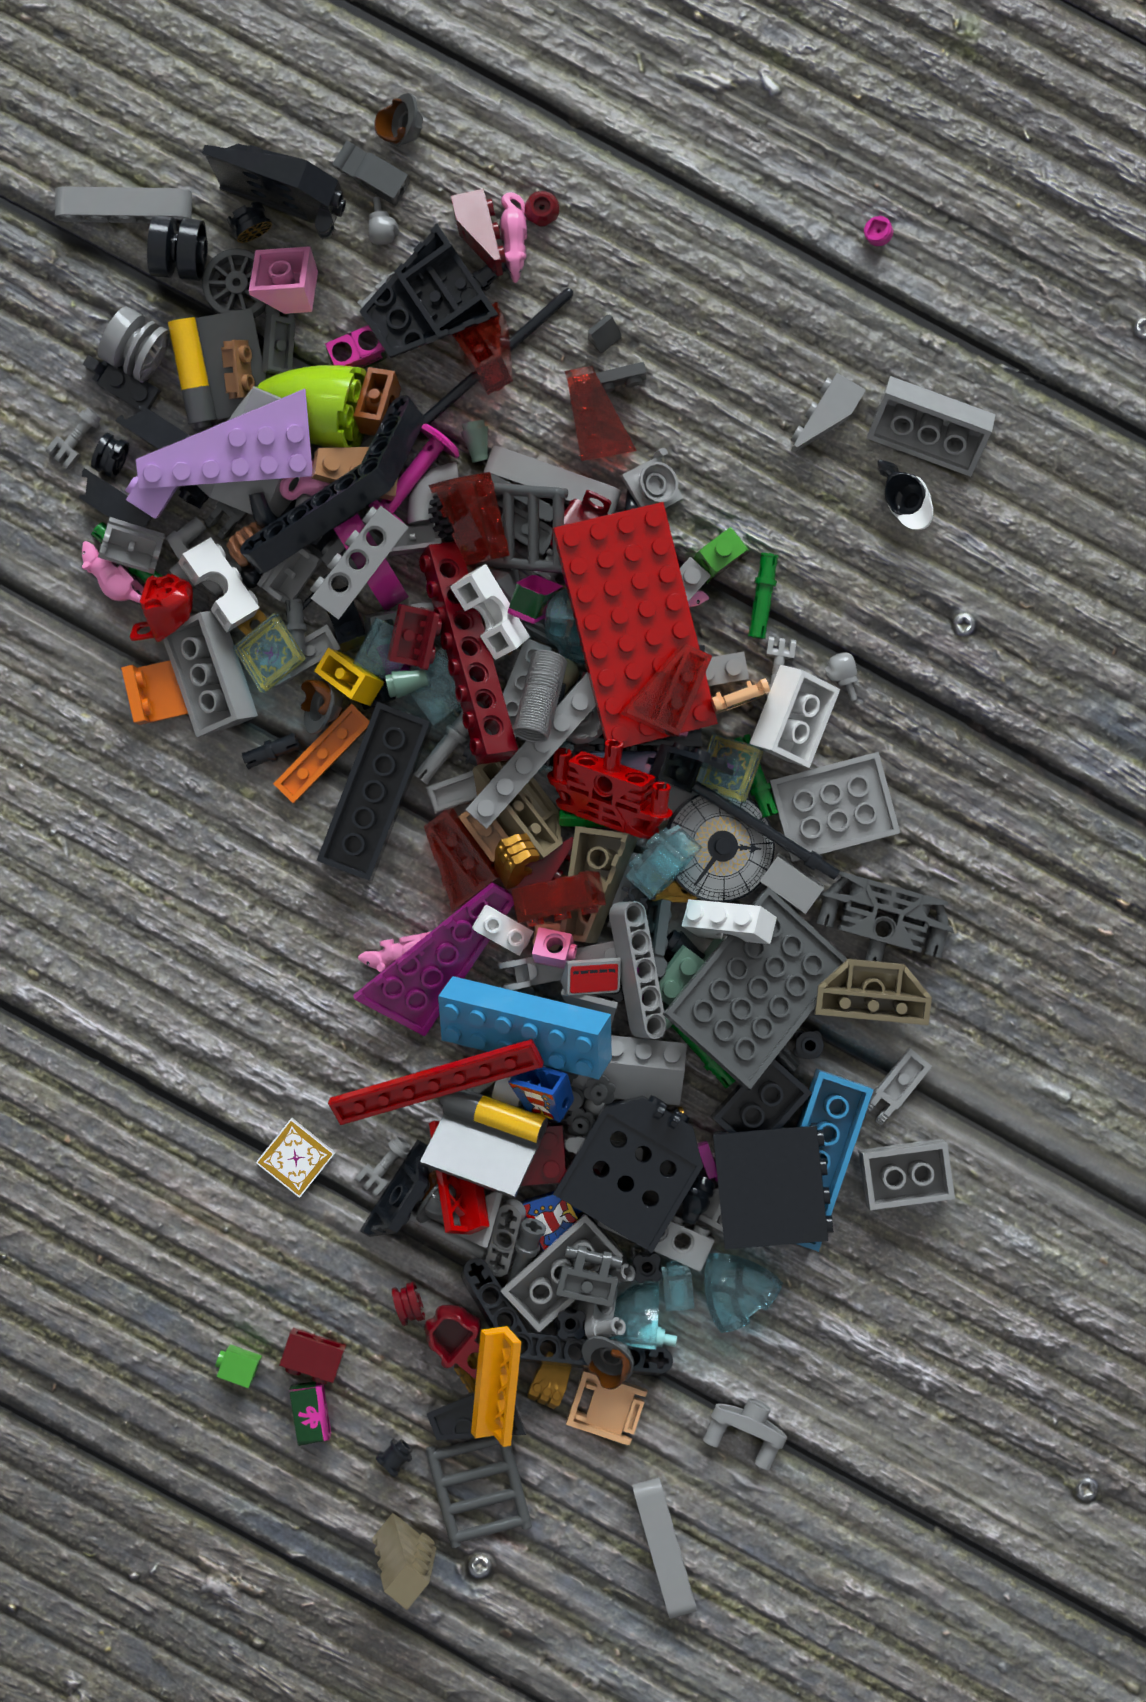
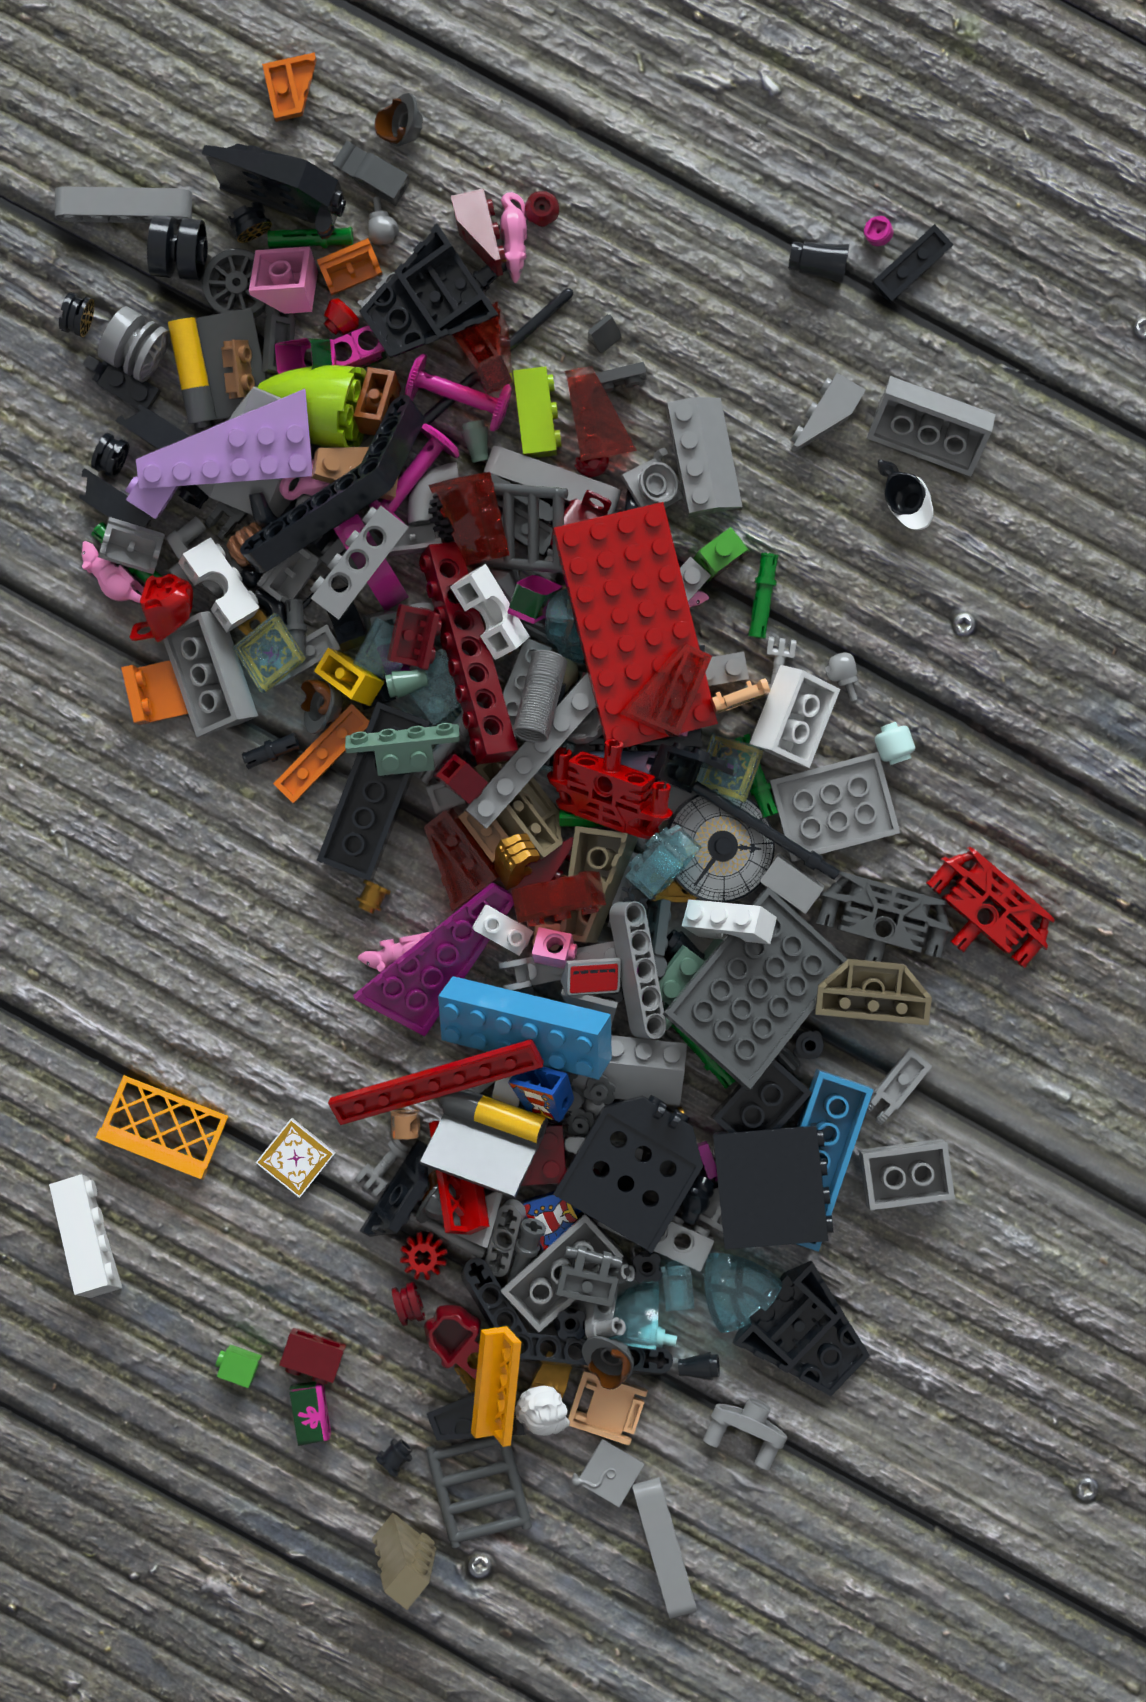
(76, 314): none -> black wheel
(84, 1237): none -> white wedge
(89, 419): light grey hinge -> none
(155, 1151): none -> light orange fence
(271, 604): none -> black arm
(289, 85): none -> orange wing
(292, 357): none -> dark pink piece
(308, 237): none -> green pin
(340, 317): none -> red cone
(349, 266): none -> orange hinge
(372, 896): none -> pearl gold brick
(403, 749): none -> sand green bracket
(405, 1124): none -> medium nougat leg
(420, 379): none -> dark pink hose
(423, 1265): none -> red gear
(460, 778): none -> dark red slope
(536, 412): none -> lime brick
(542, 1411): none -> white hair
(591, 467): none -> dark red plate
(609, 1473): none -> light grey hat
(700, 1366): none -> black cone
(703, 456): none -> light grey slope
(805, 1332): none -> black wedge
(819, 259): none -> black plant
(894, 743): none -> light aqua head
(912, 264): none -> black plate
(1002, 893): none -> red piece

